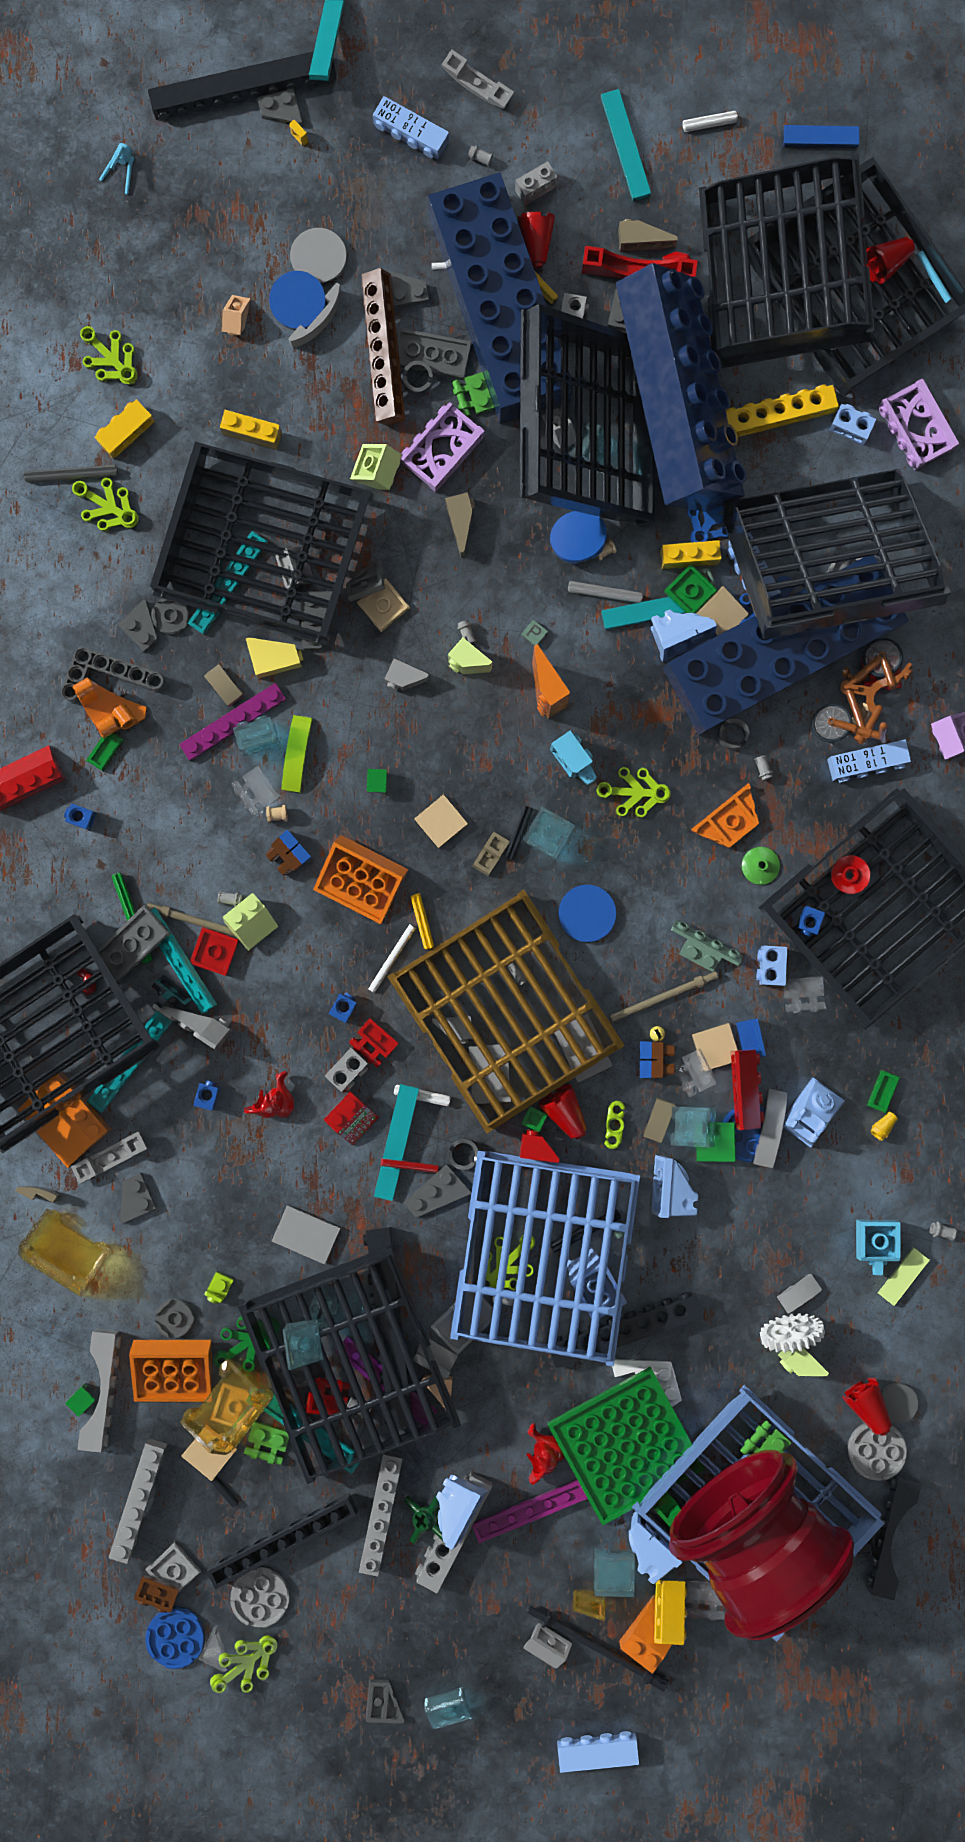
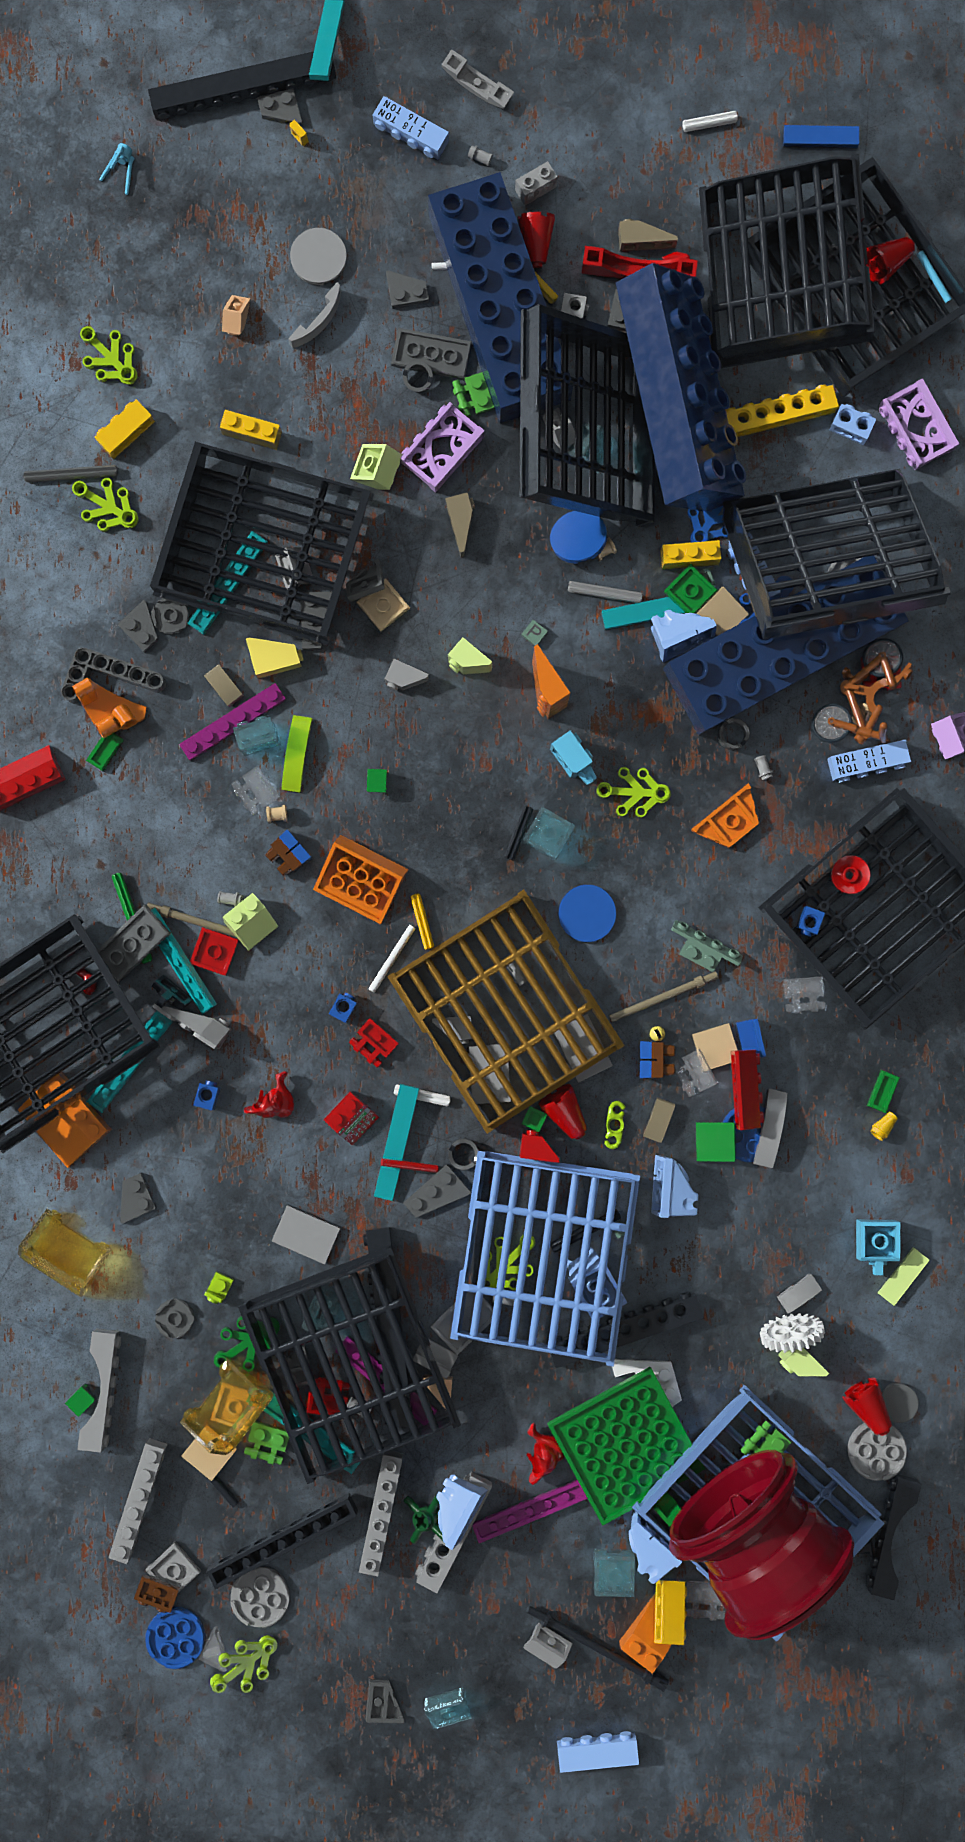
(33, 1192): dark tan slope -> none
(87, 820): blue brick -> none
(109, 1157): light grey slope -> none
(171, 1370): orange slope -> none
(297, 299): blue tile -> none
(302, 1343): clear light blue slope -> none
(343, 1066): light grey brick -> none
(383, 347): reddish brown brick -> none
(441, 821): tan tile -> none
(466, 631): light grey pin -> none
(491, 853): dark tan slope -> none
(588, 1604): clear yellow slope -> none
(625, 145): teal tile -> none
(693, 1126): clear light blue piece -> none
(751, 867): bright green dish -> none
(777, 966): light blue brick -> none
(812, 1112): light blue piece -> none
(942, 1231): light grey pin -> none

